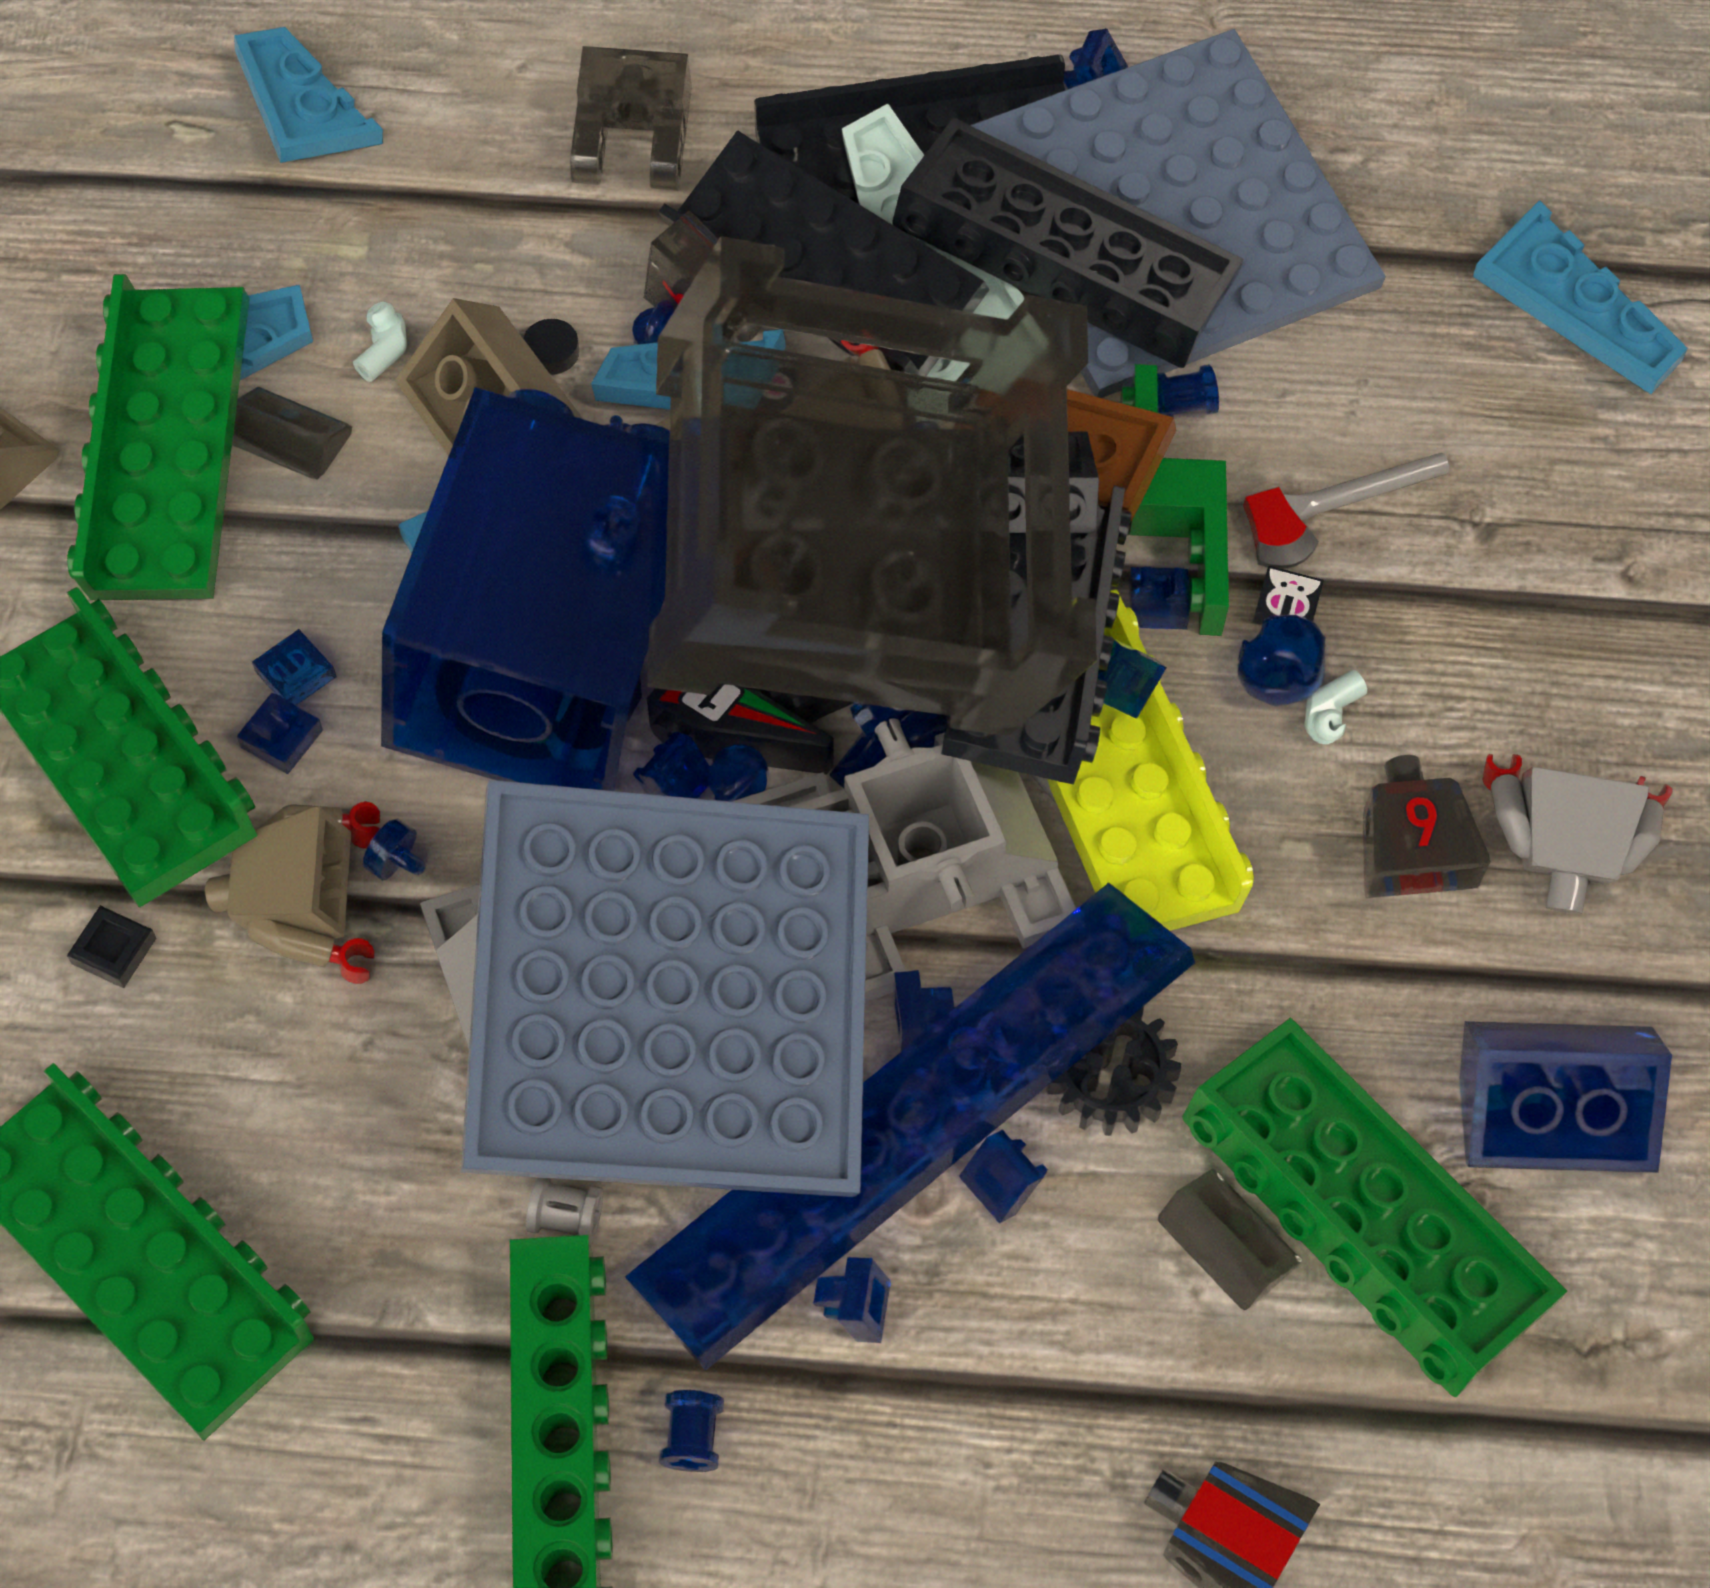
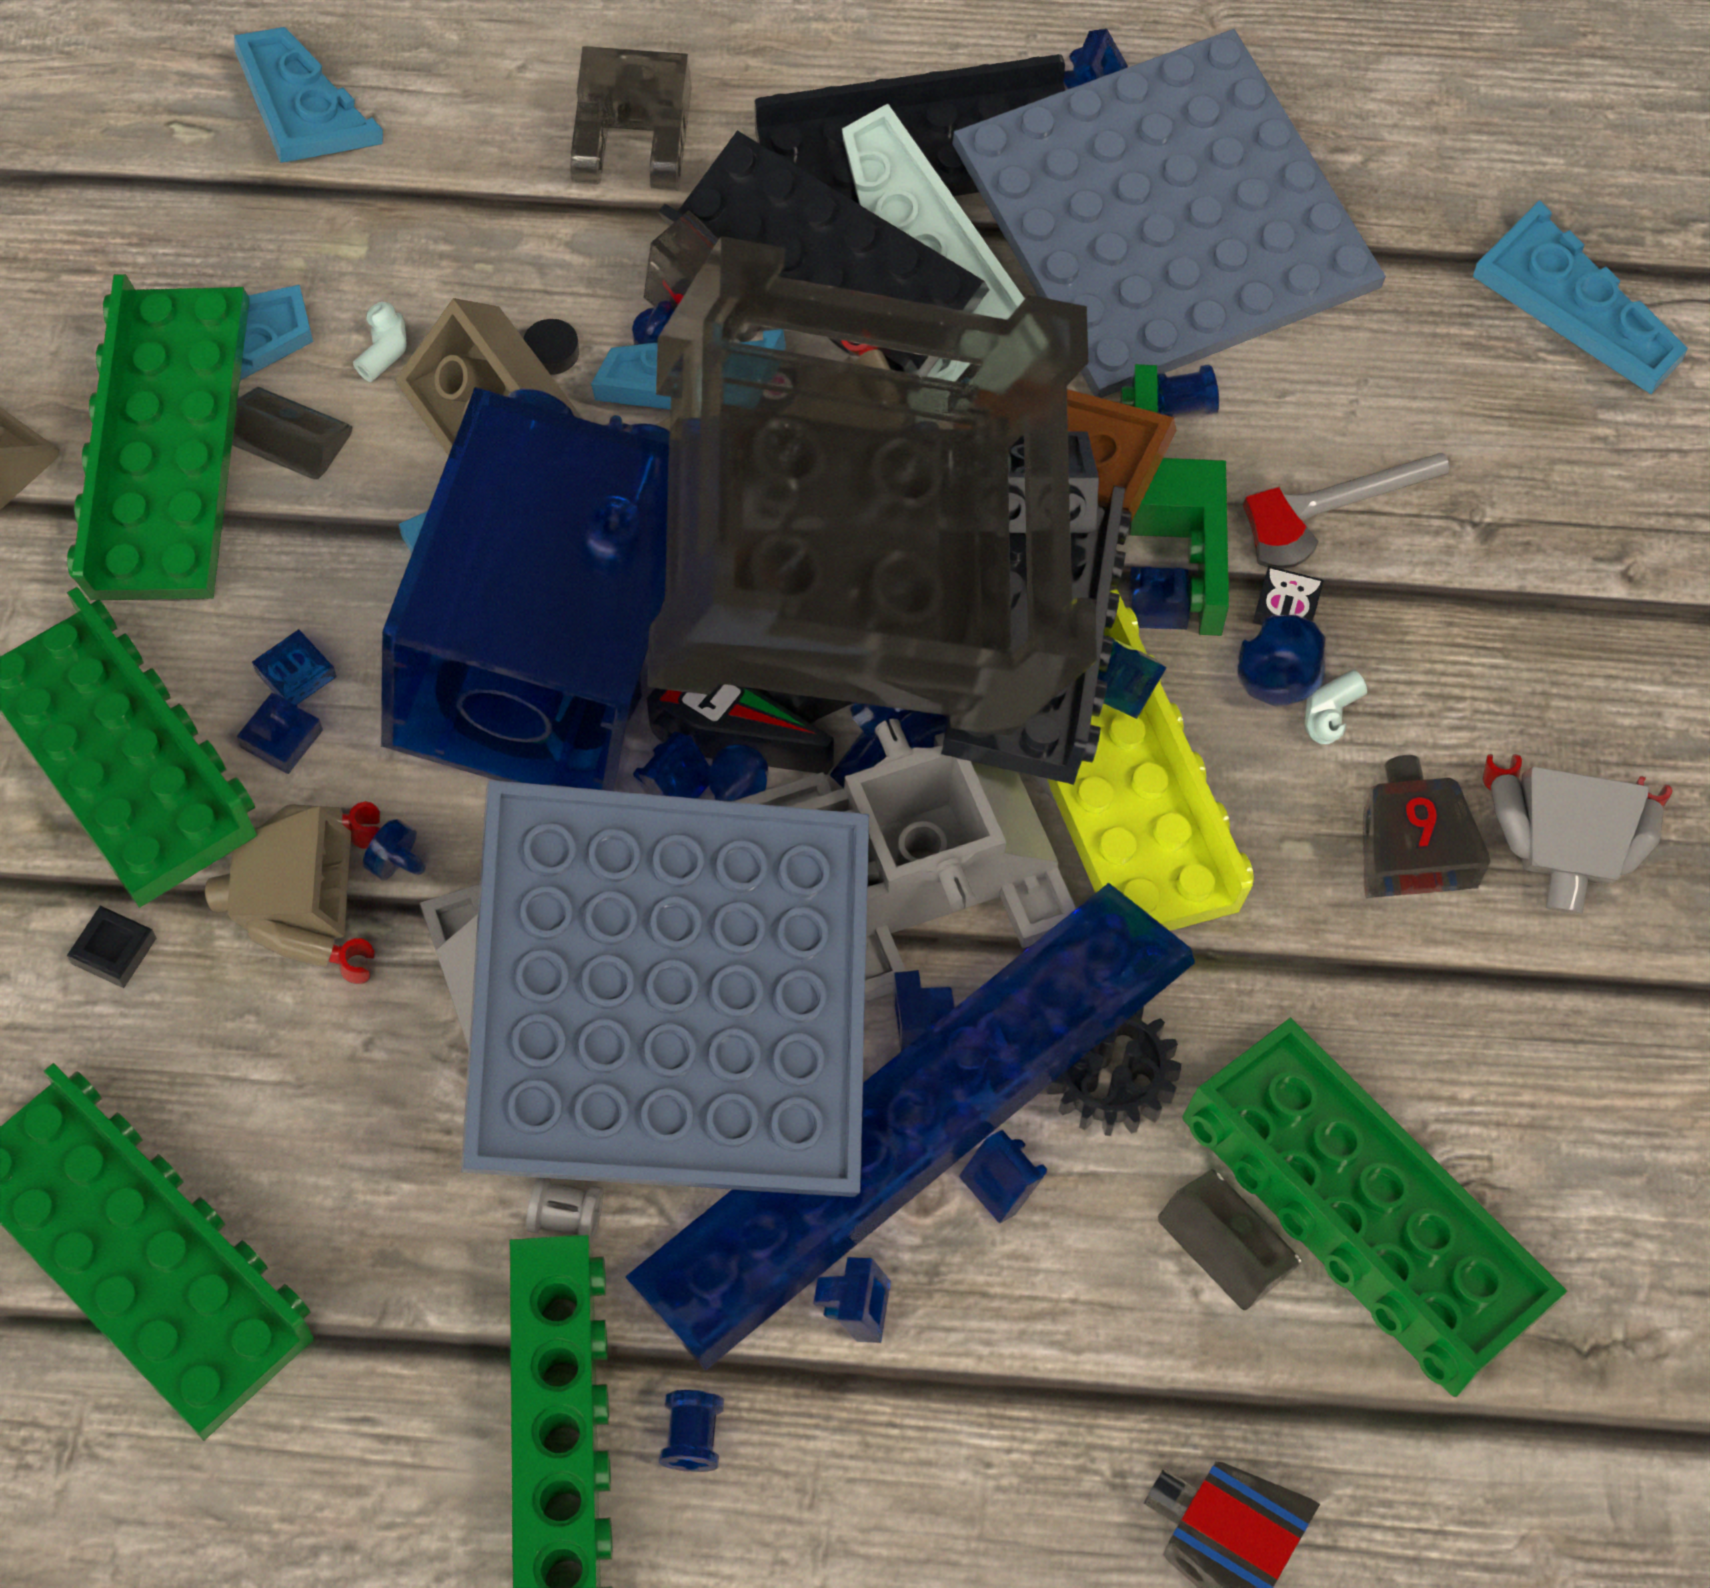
(1065, 241): black bracket -> none
(1563, 1096): clear blue slope -> none

